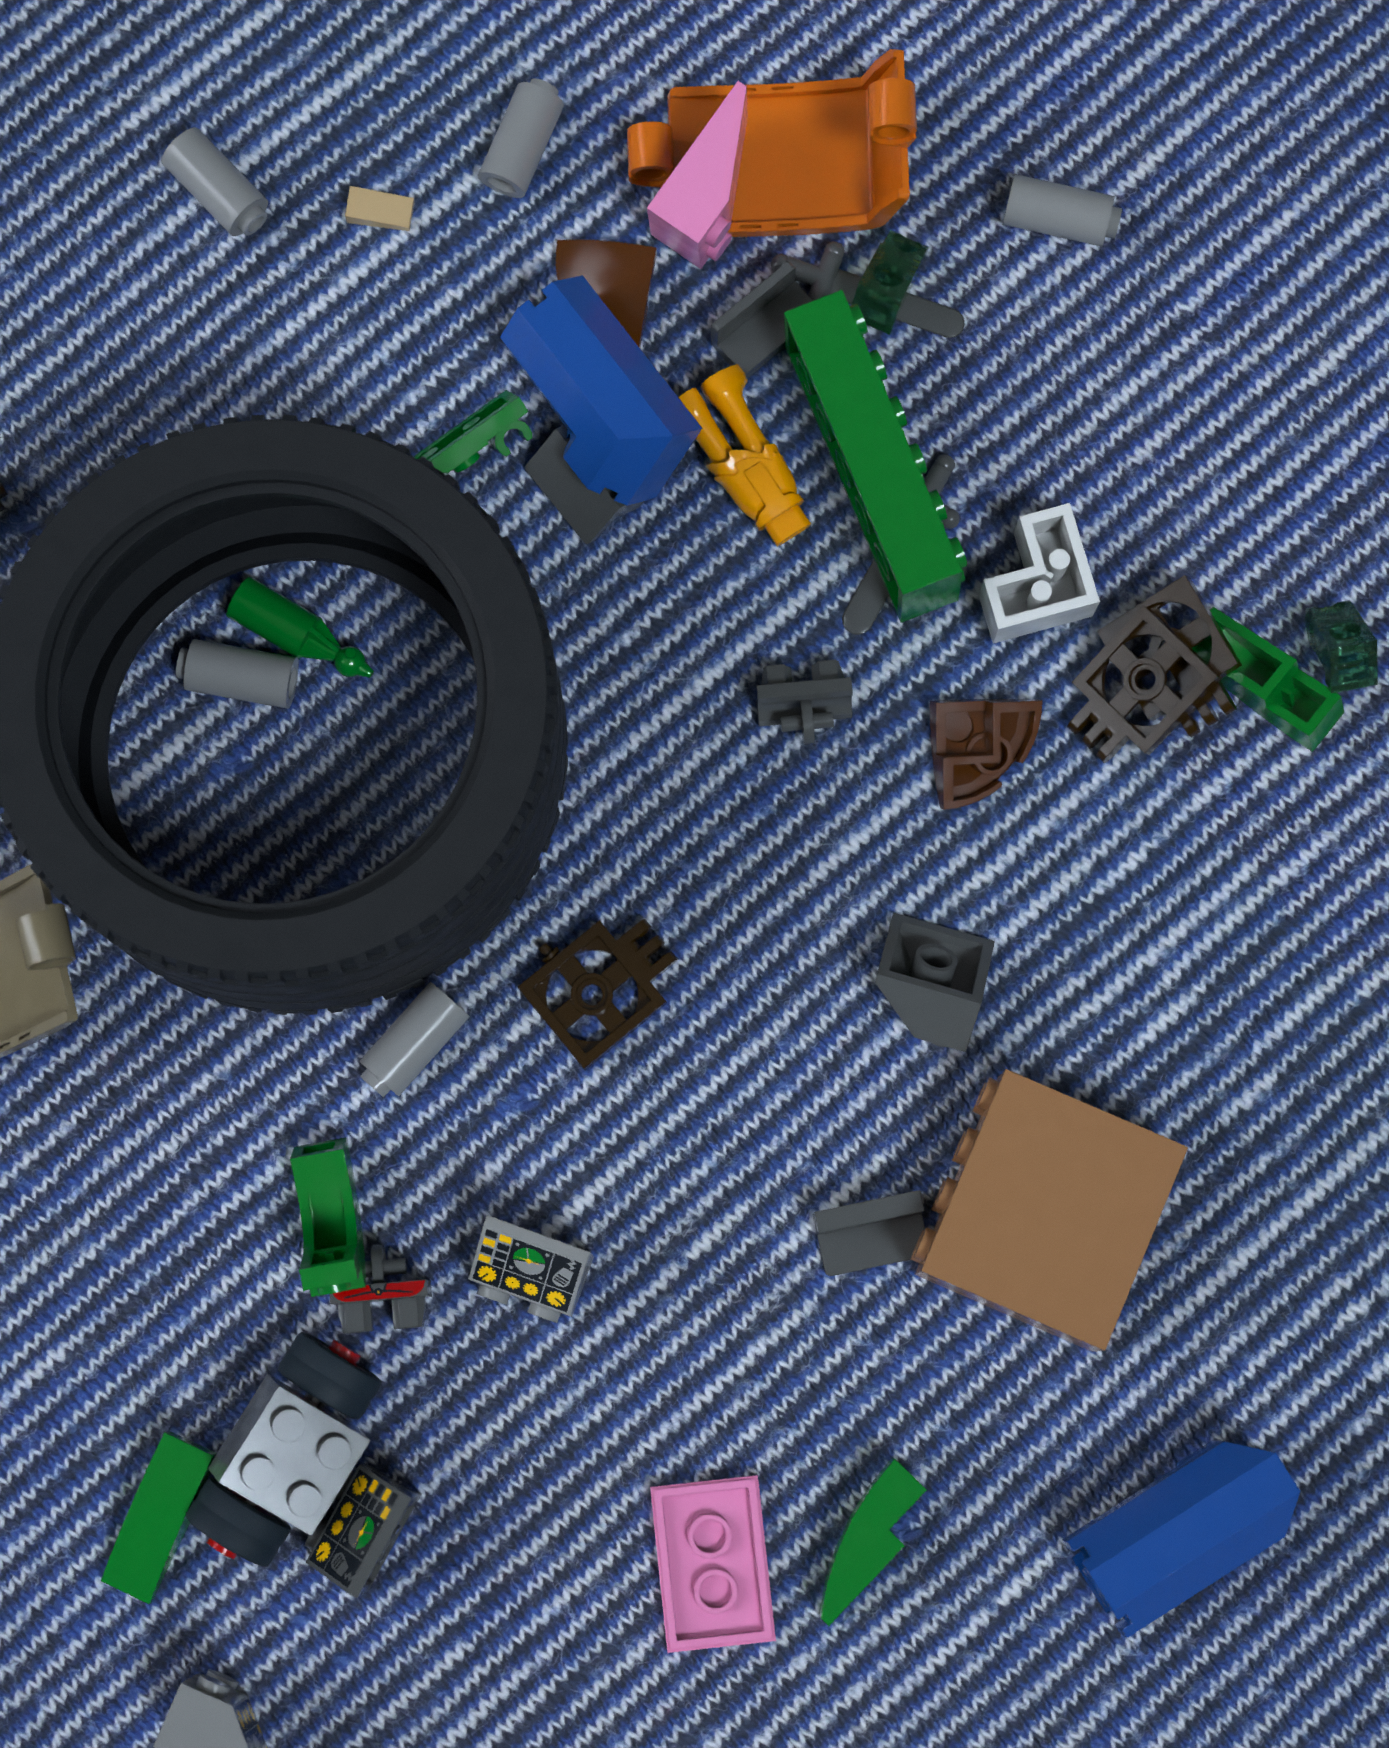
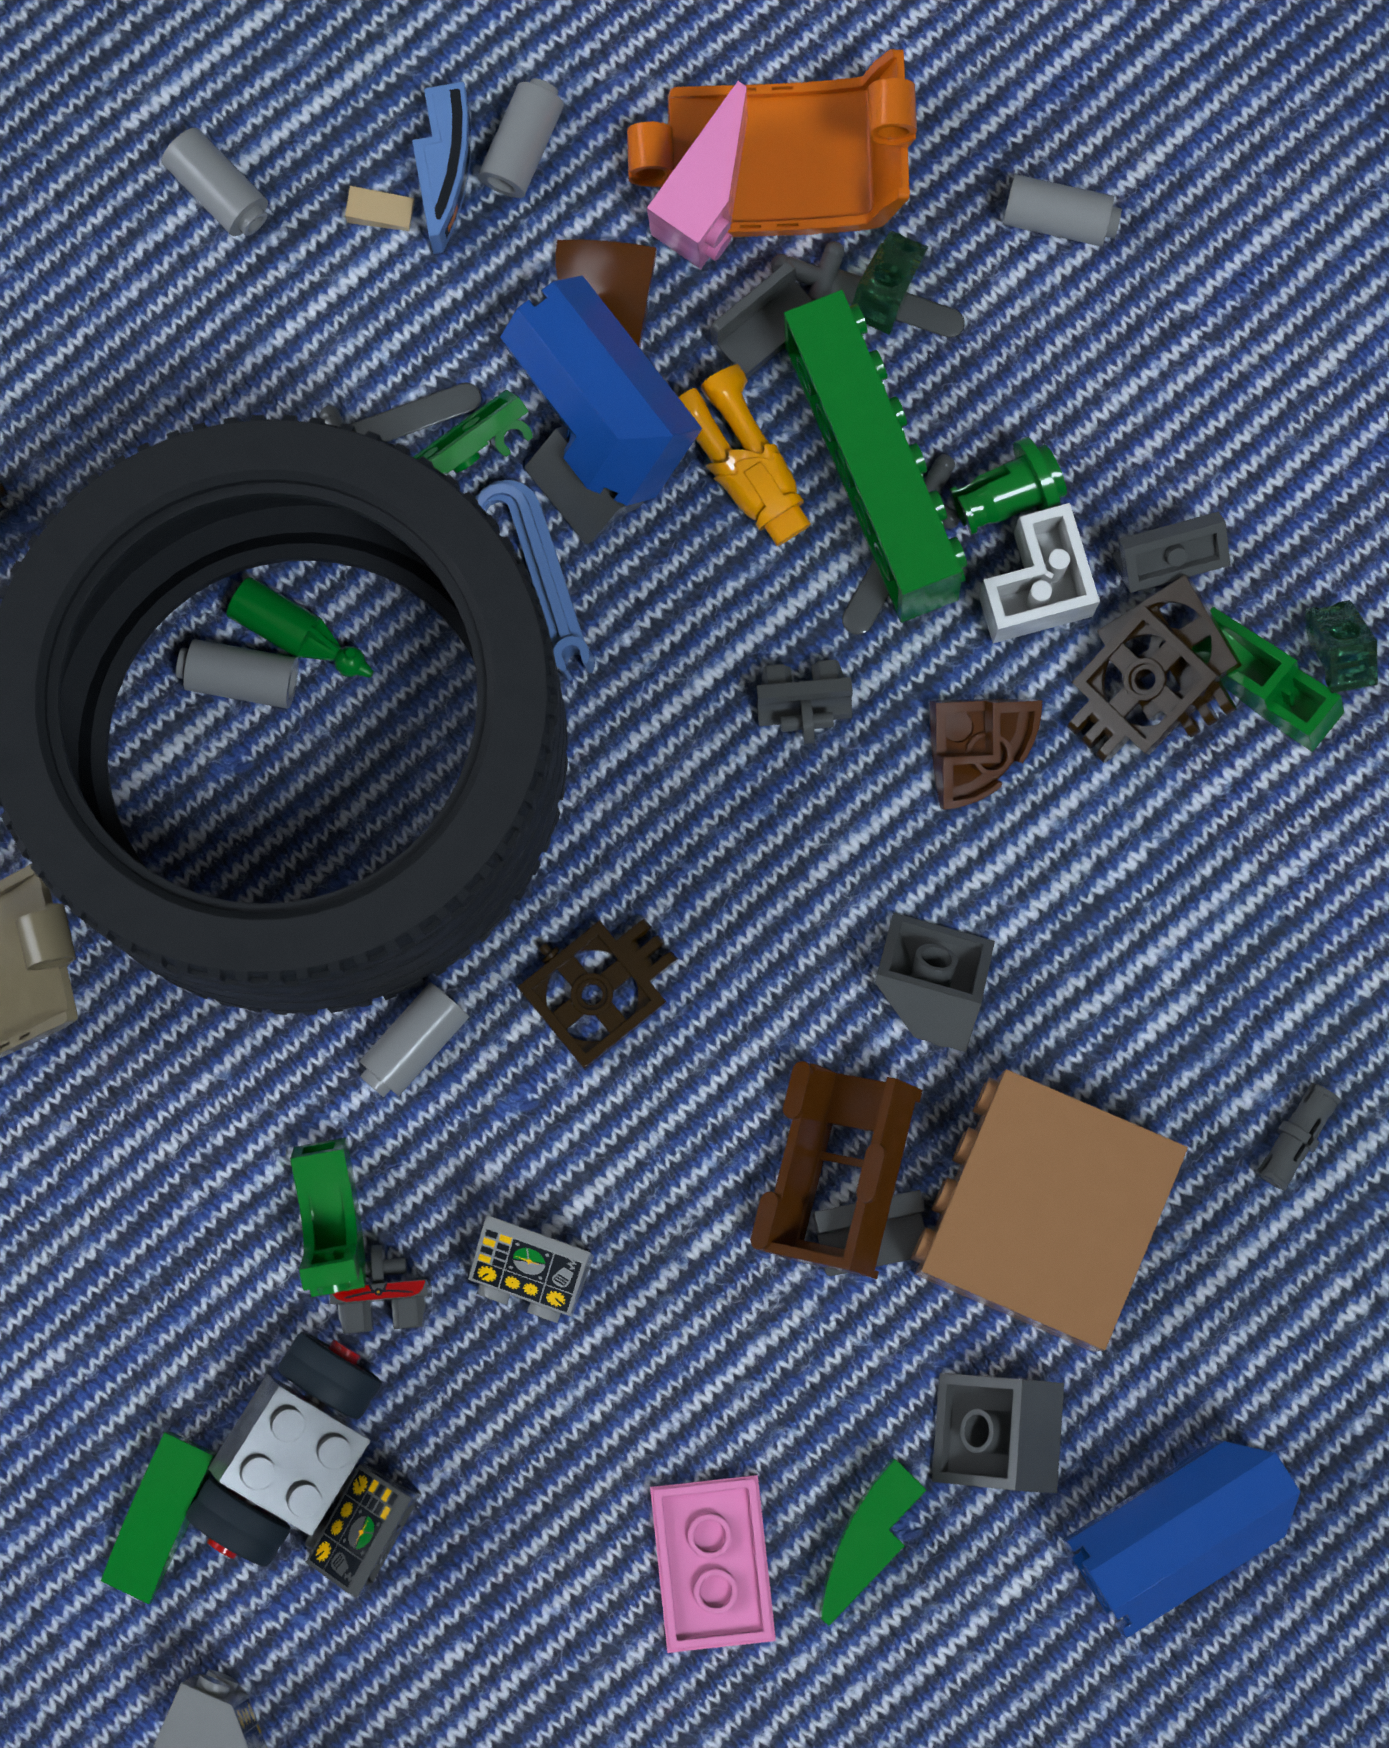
(415, 414): none -> dark grey sword
(444, 160): none -> medium blue slope
(543, 569): none -> medium blue piece
(815, 1103): none -> reddish brown piece
(998, 1433): none -> dark grey slope
(1011, 488): none -> green piece
(1172, 552): none -> dark grey panel
(1298, 1136): none -> dark grey pin

